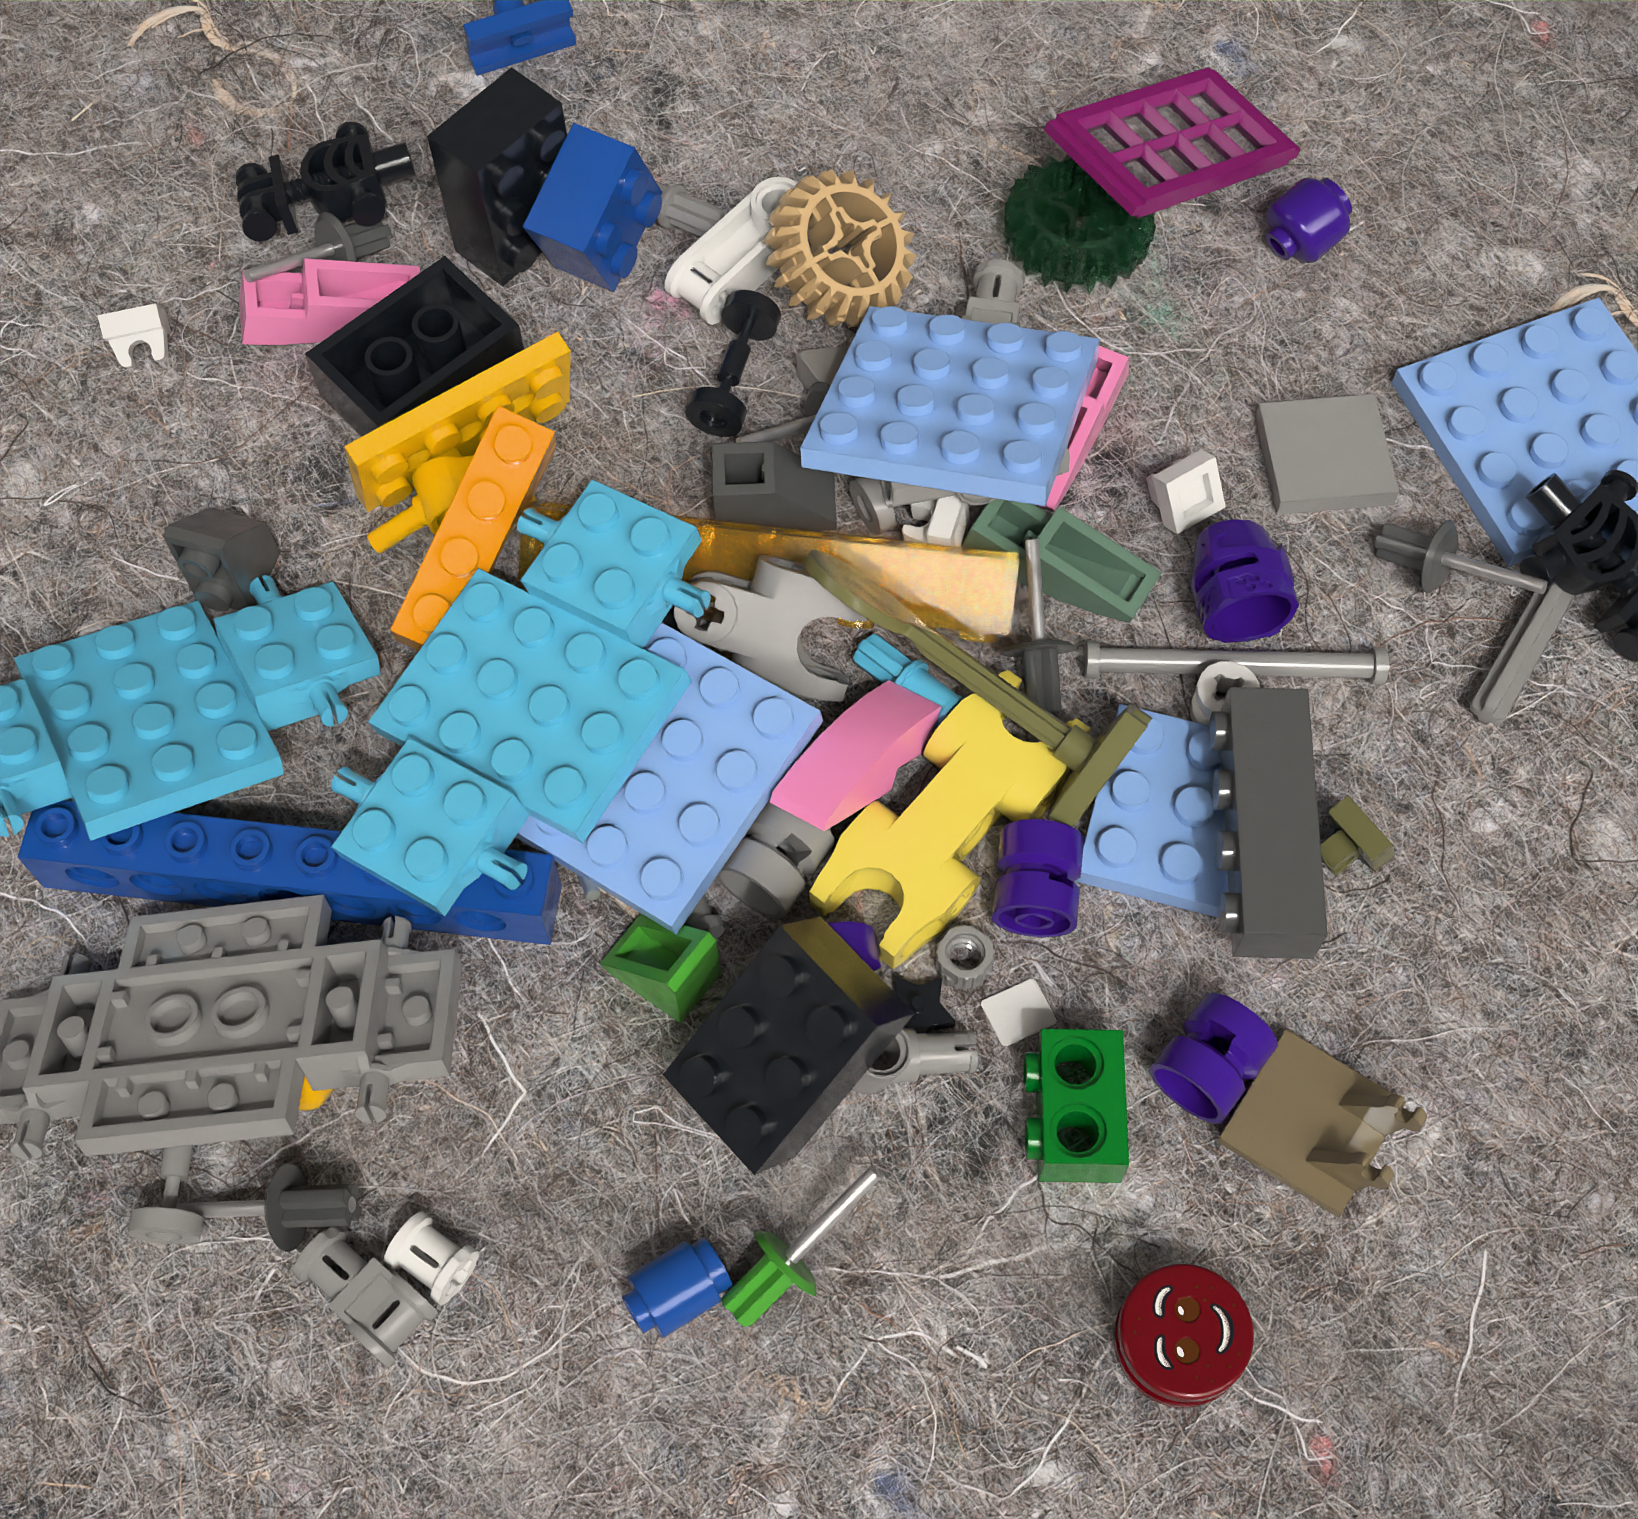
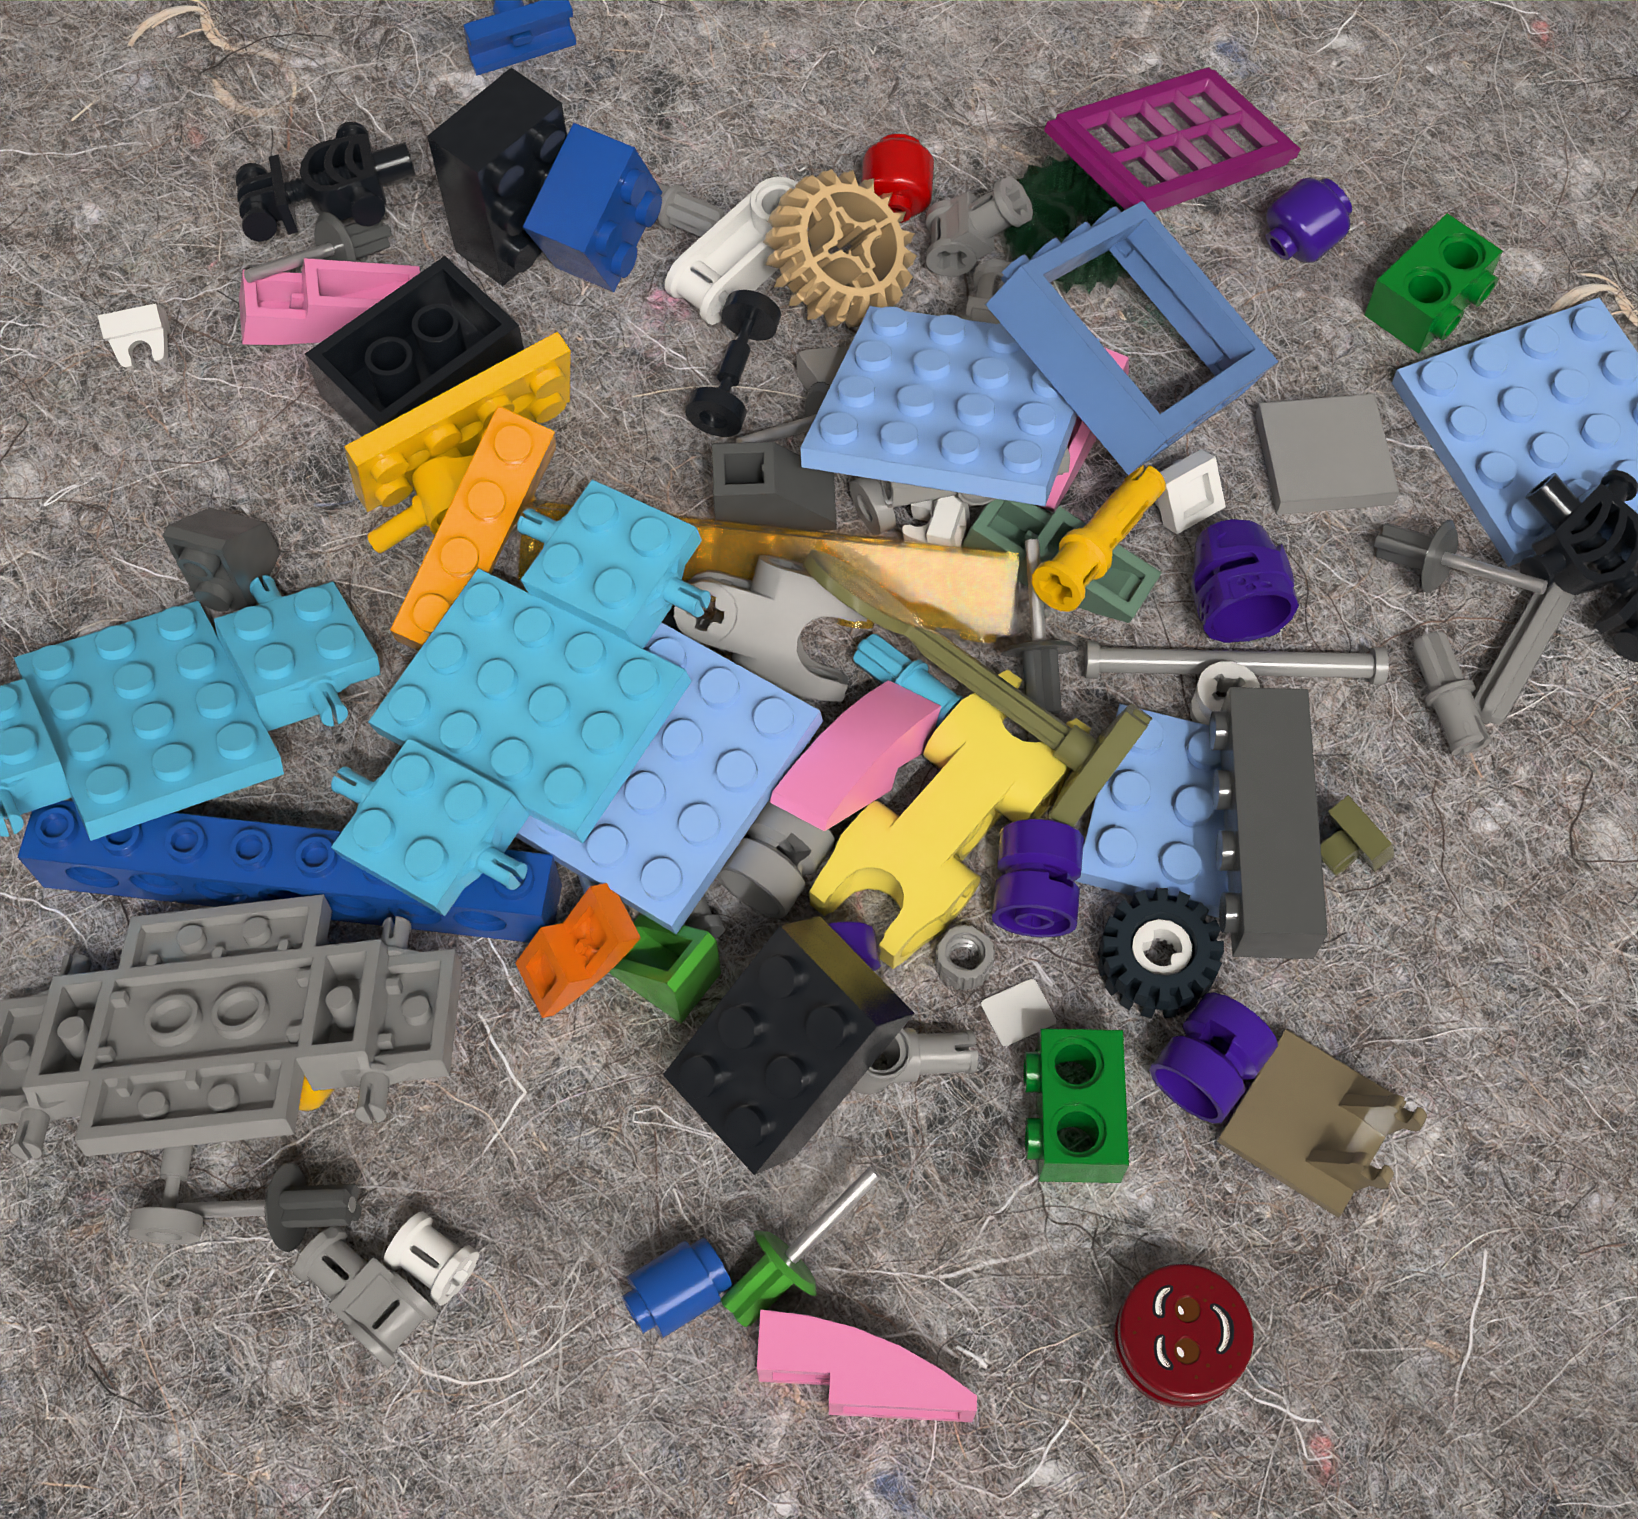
(579, 952): none -> orange slope
(862, 1370): none -> bright pink slope
(901, 168): none -> red head
(925, 1003): black piece -> none
(966, 225): none -> light grey connector
(1083, 367): none -> medium blue window
(1087, 551): none -> yellow pin
(1155, 986): none -> black bush
(1434, 283): none -> green brick
(1450, 694): none -> light grey axle

